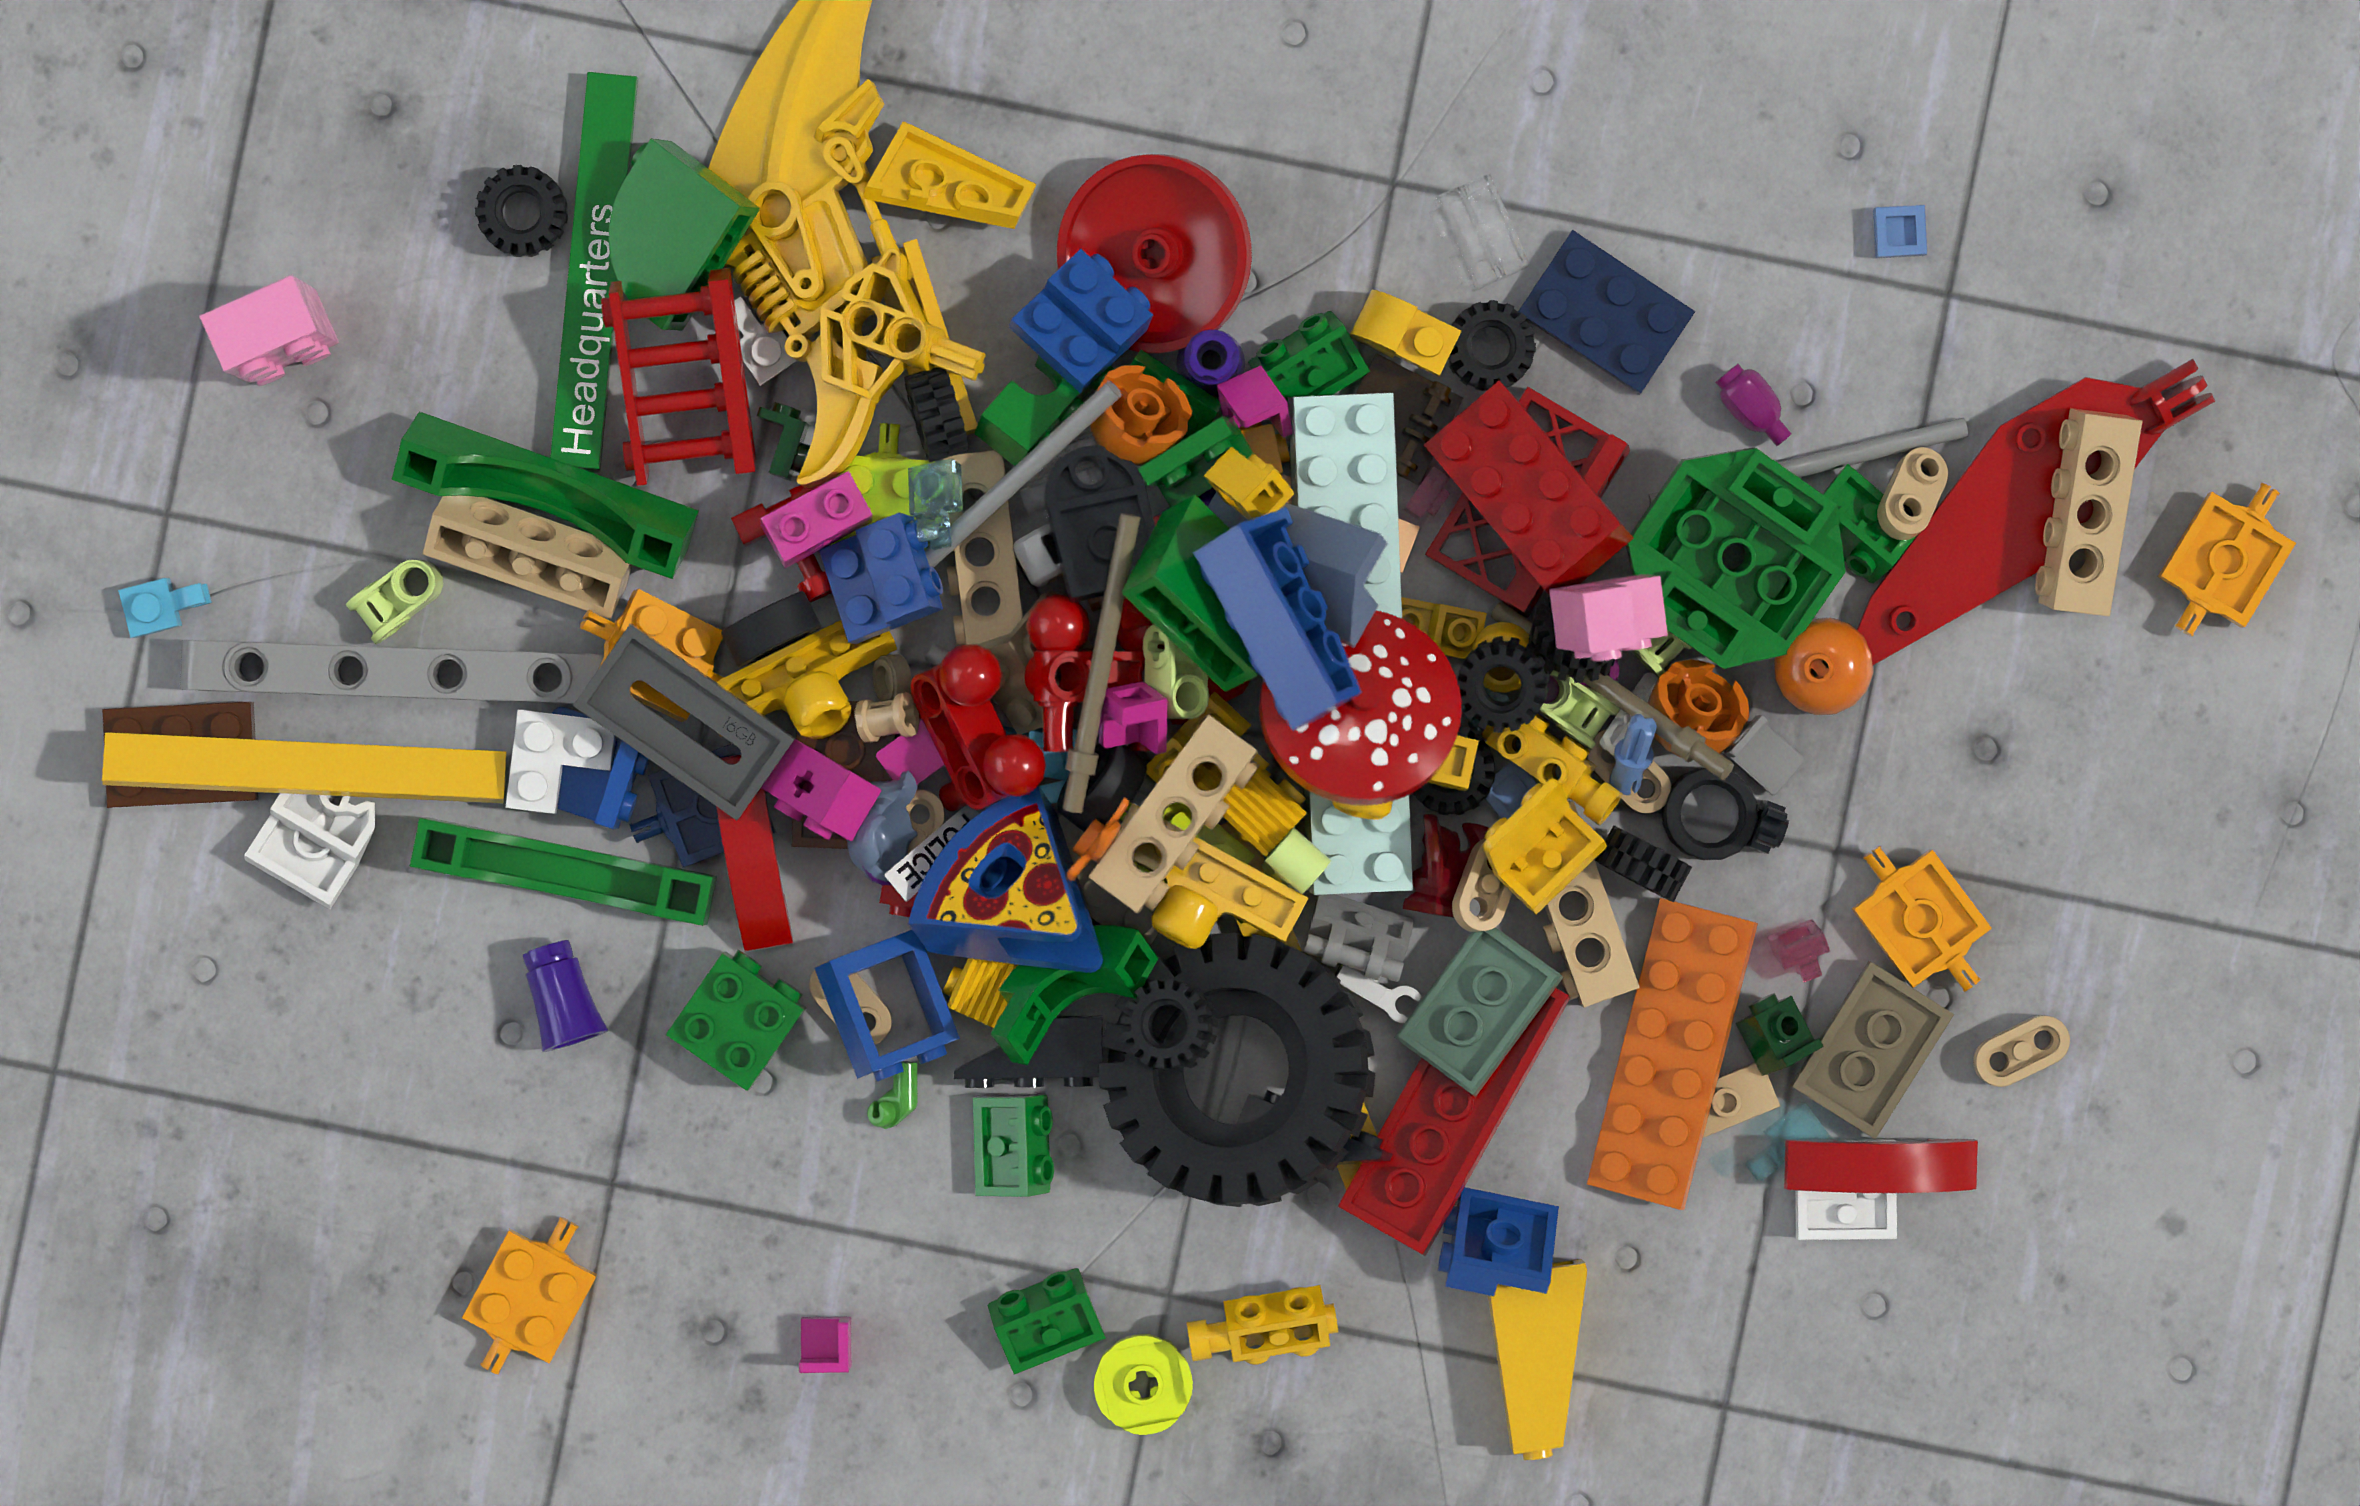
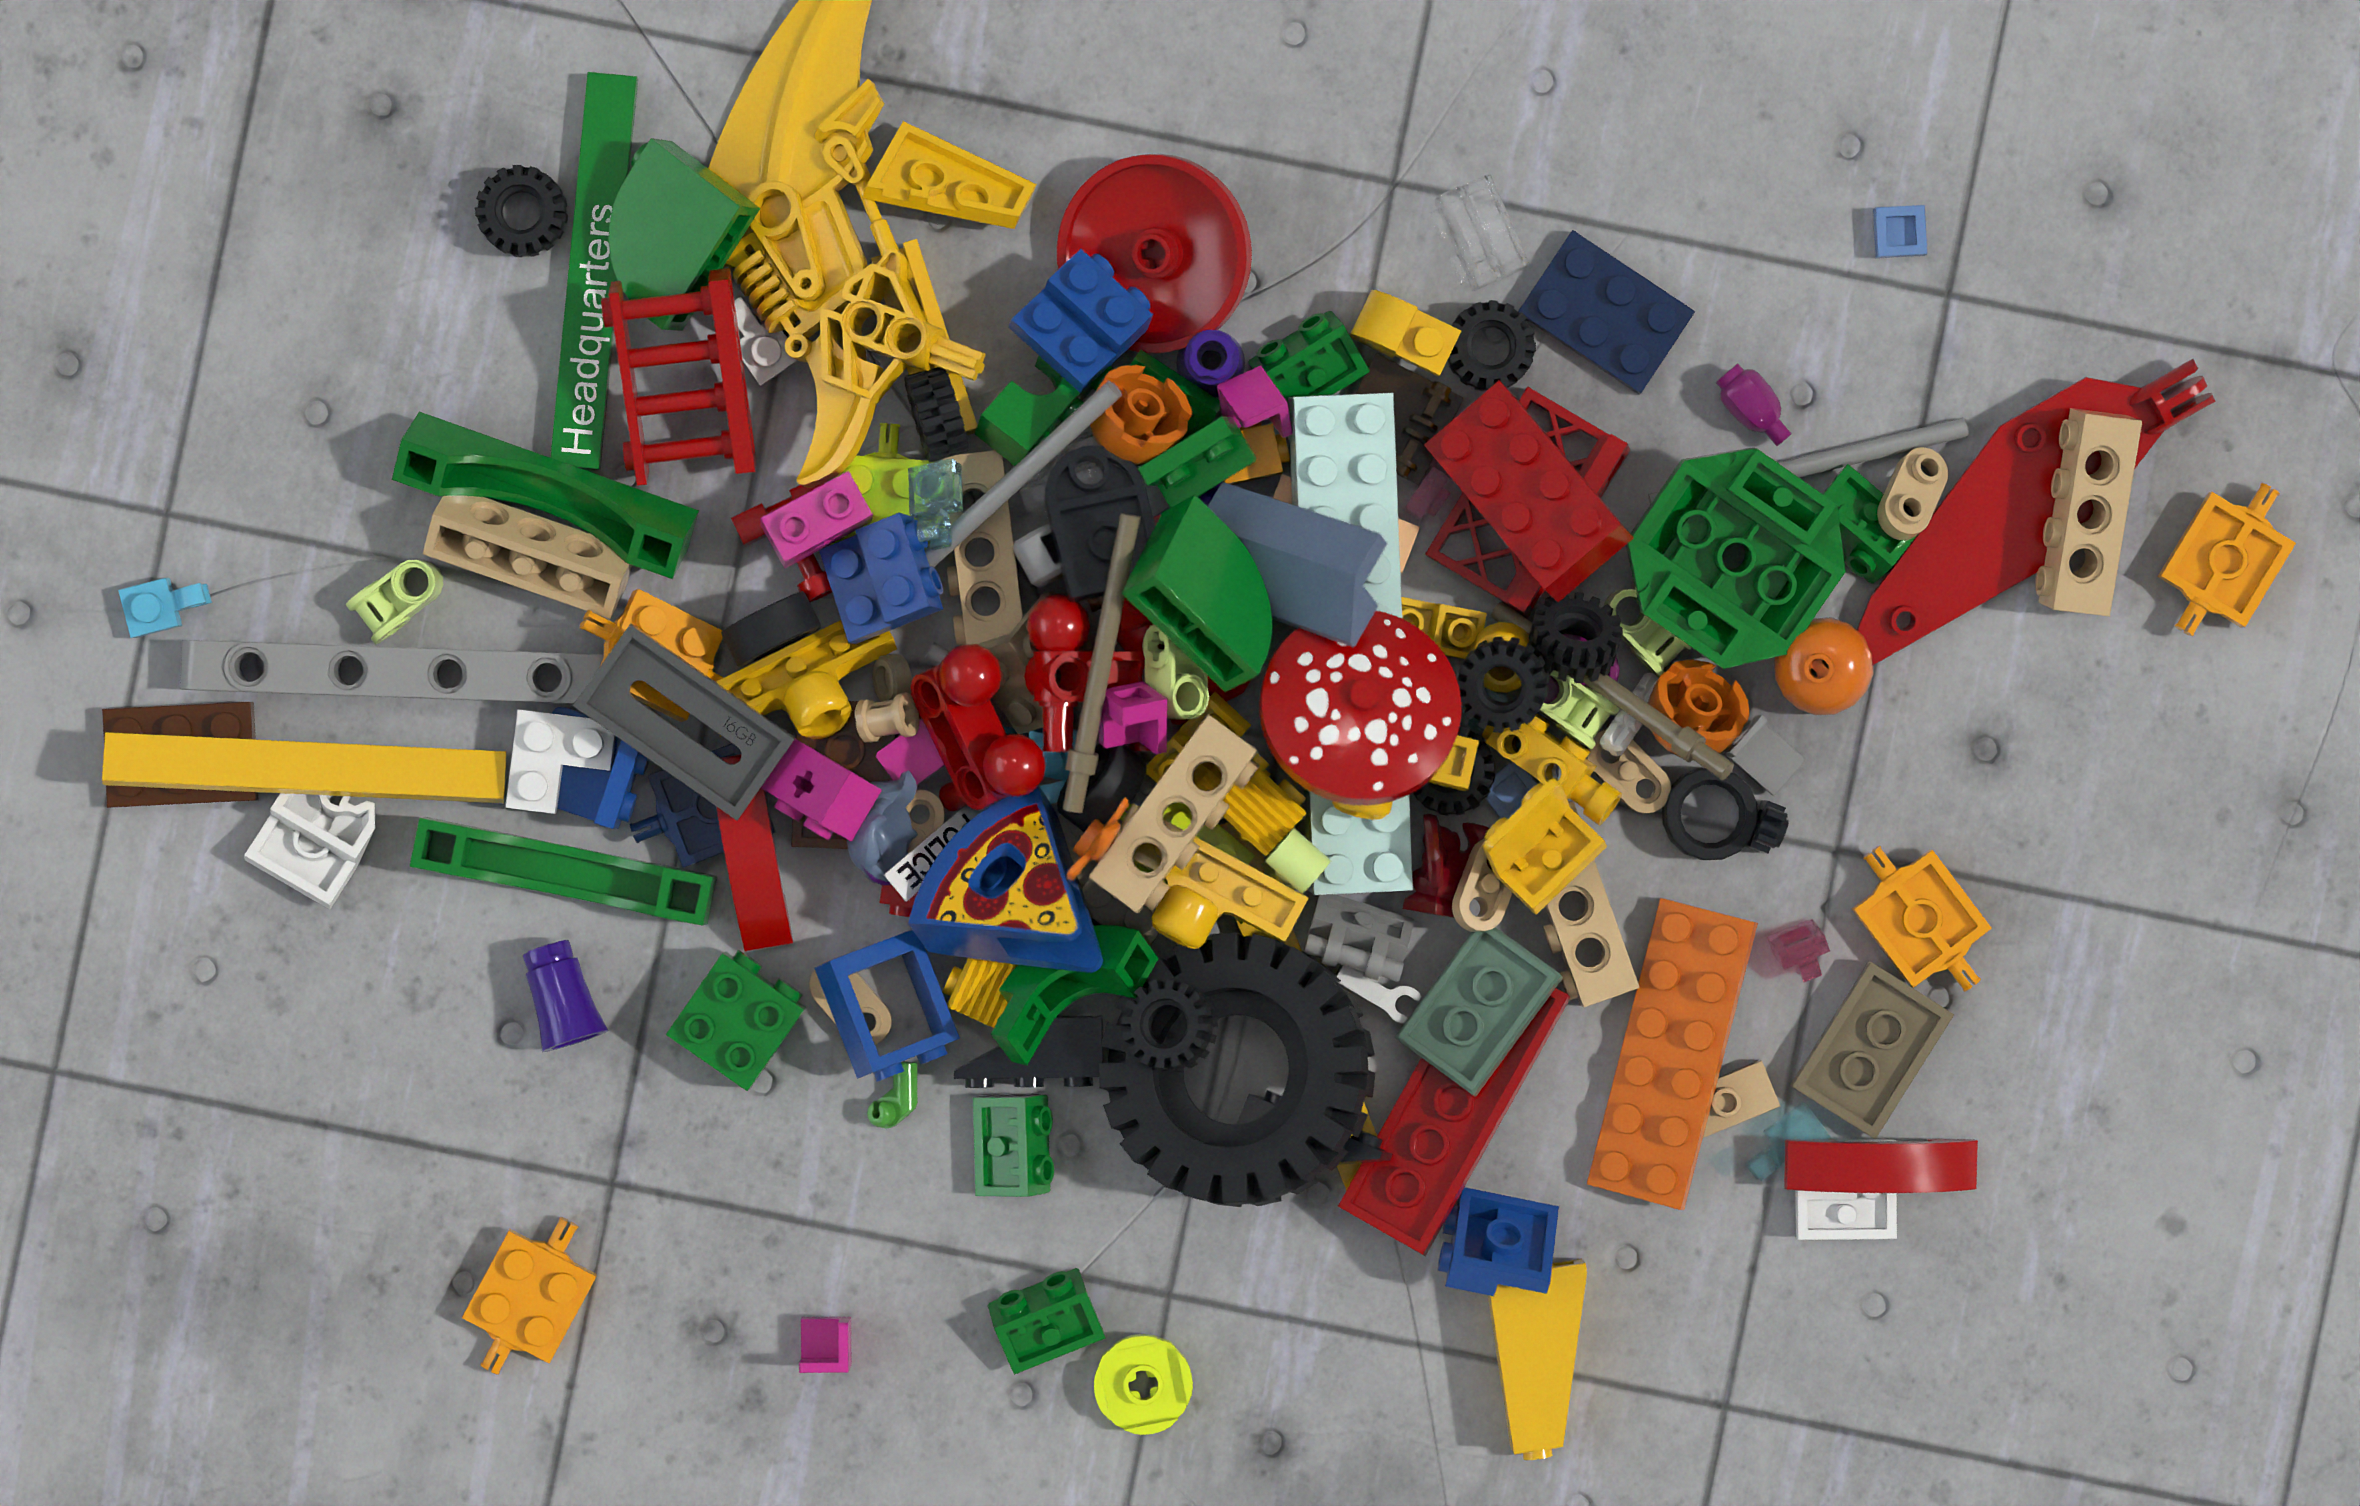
(270, 331): bright pink brick -> none
(791, 449): dark green bracket -> none
(1248, 484): yellow brick -> none
(1267, 1320): yellow brick -> none
(1279, 617): blue wedge -> none
(1608, 616): bright pink brick -> none
(1633, 755): medium blue axle -> none
(1643, 864): black tyre -> none
(1776, 1034): dark green brick -> none
(2020, 1051): tan plate -> none

